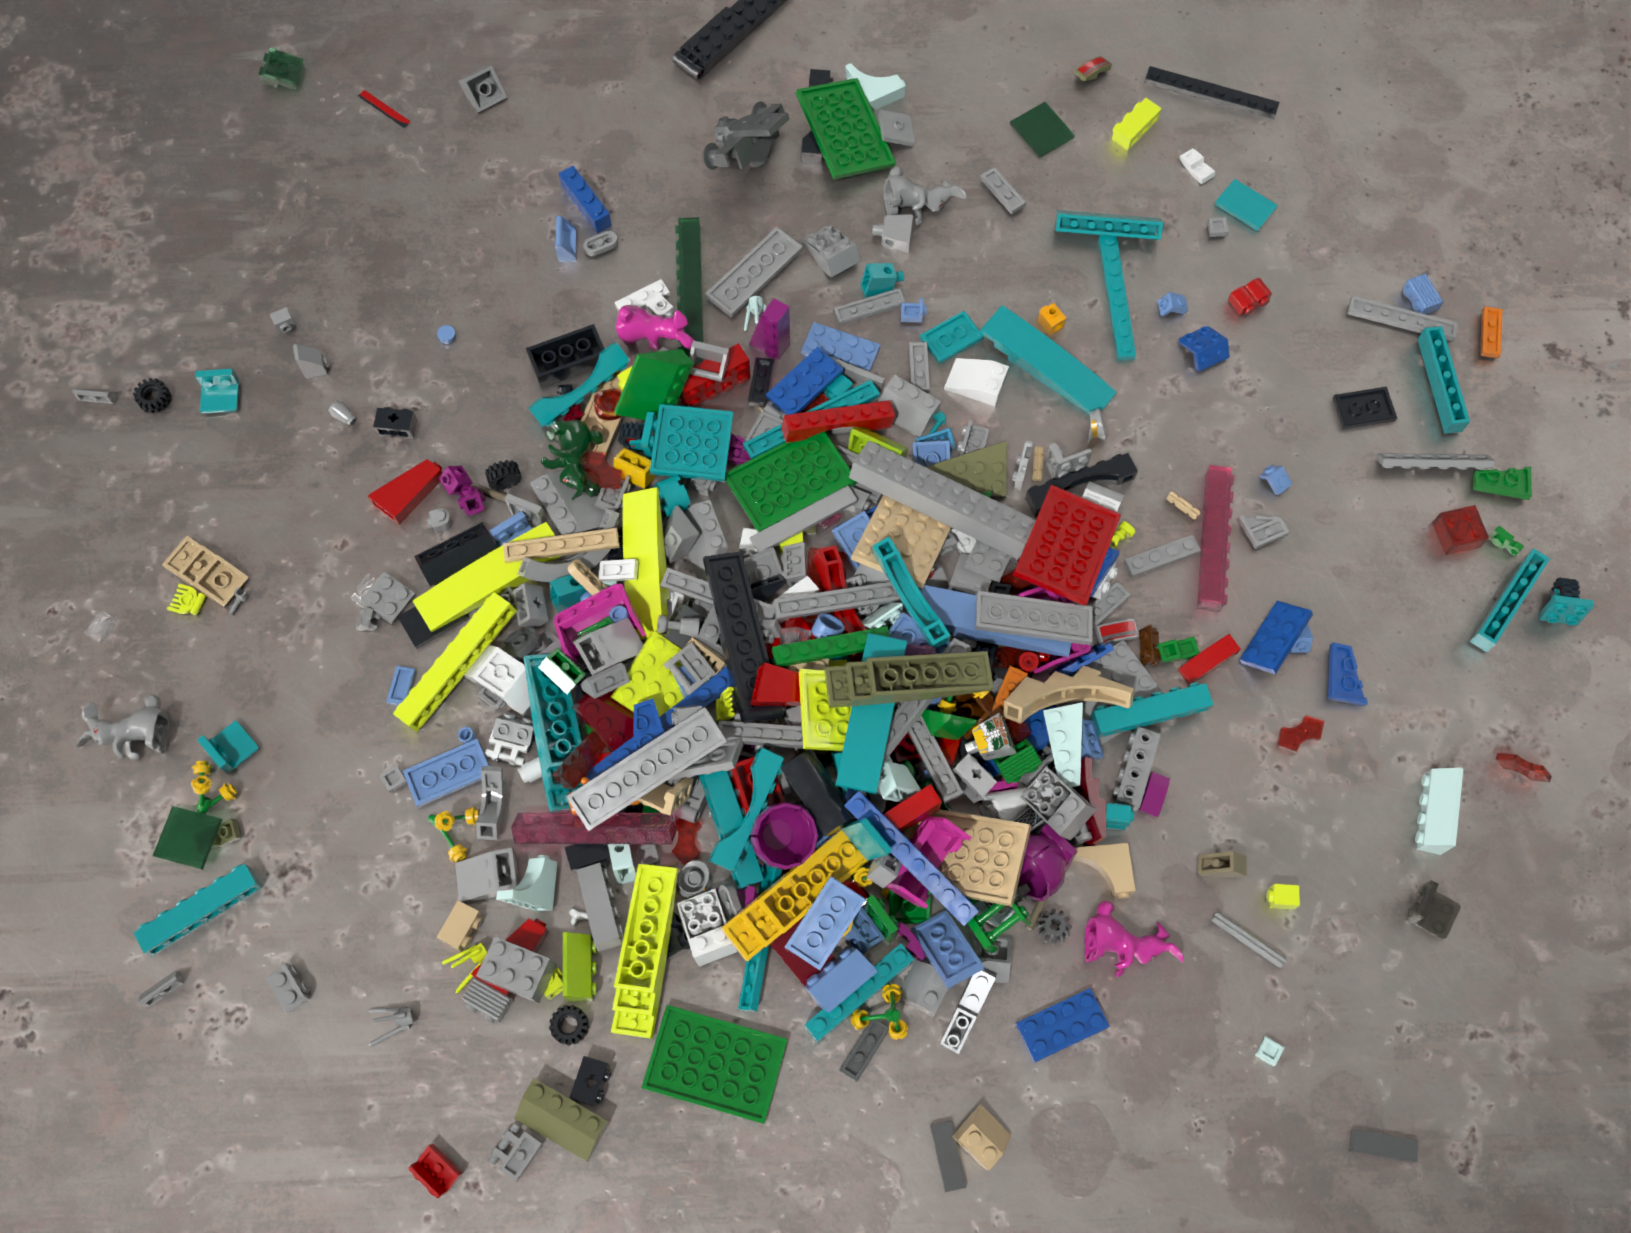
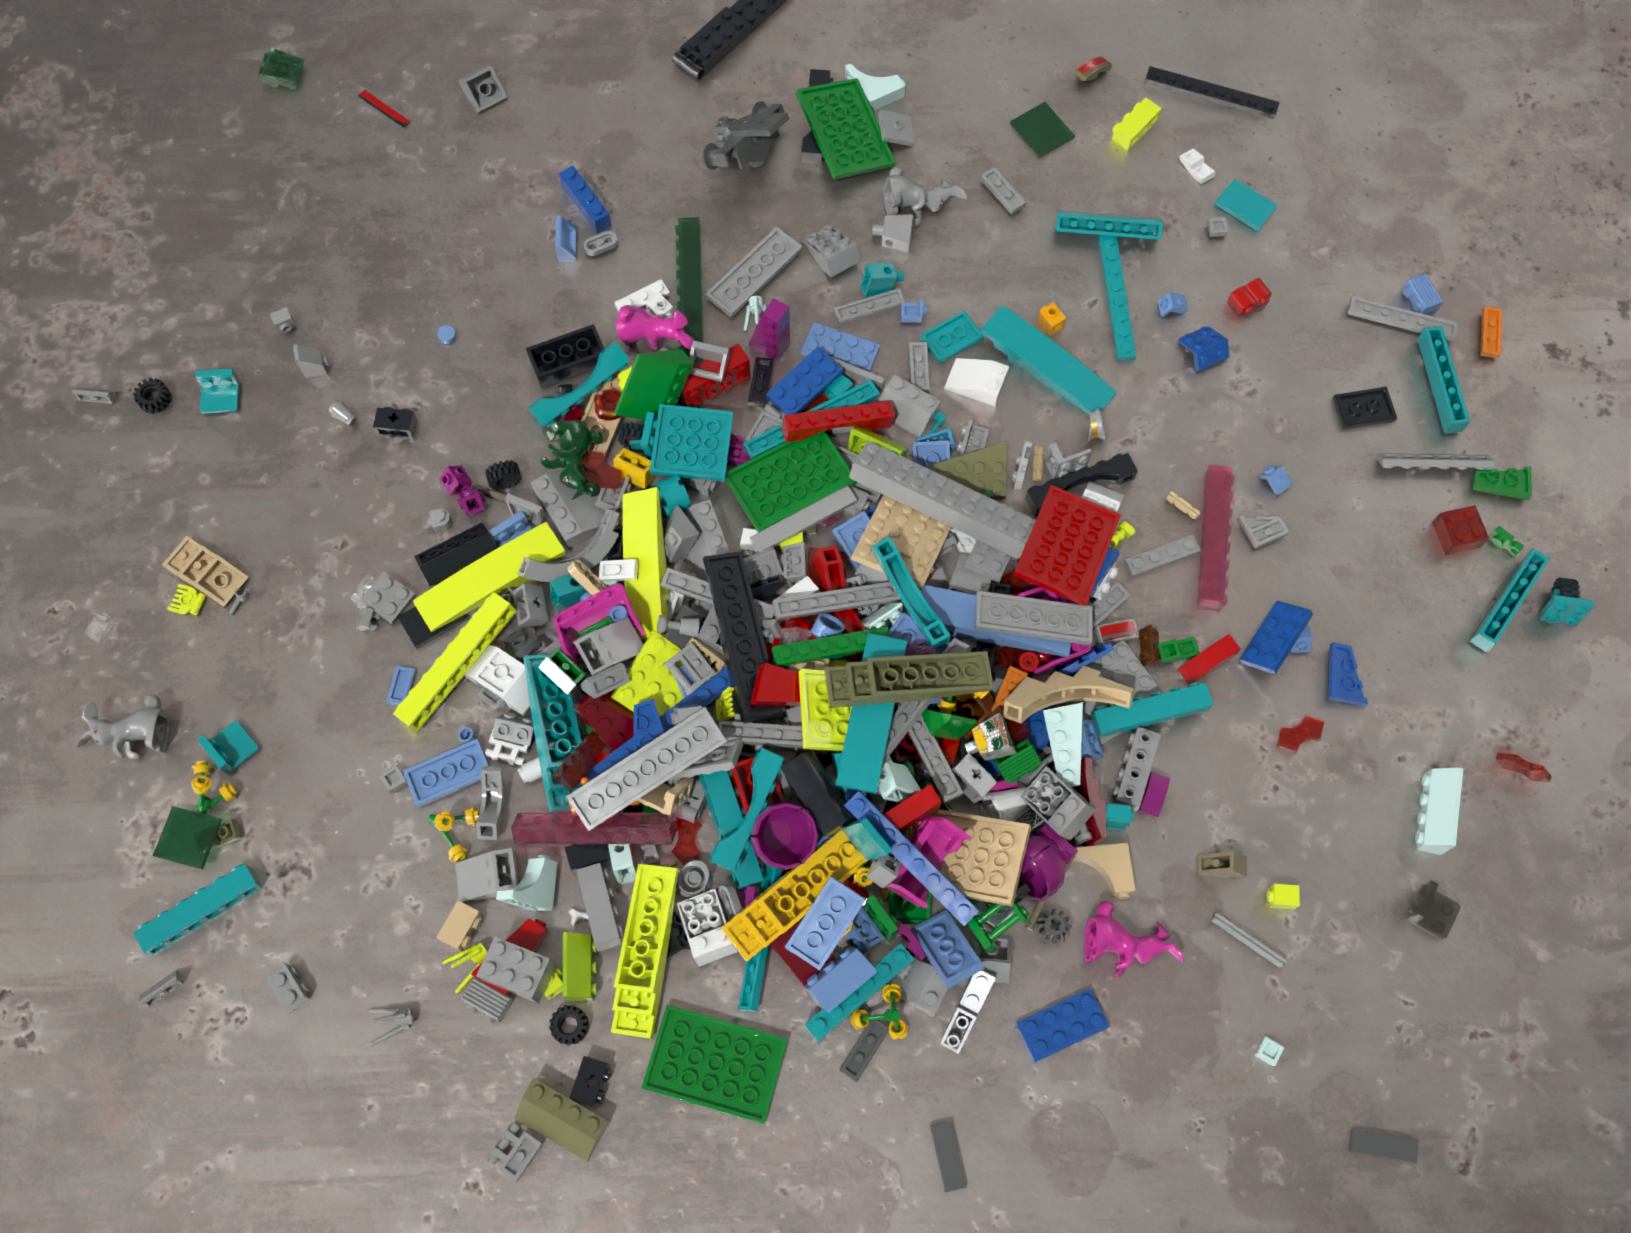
(406, 491): red slope -> none
(435, 1171): red bracket -> none
(561, 545): tan tile -> none
(982, 1137): tan slope -> none

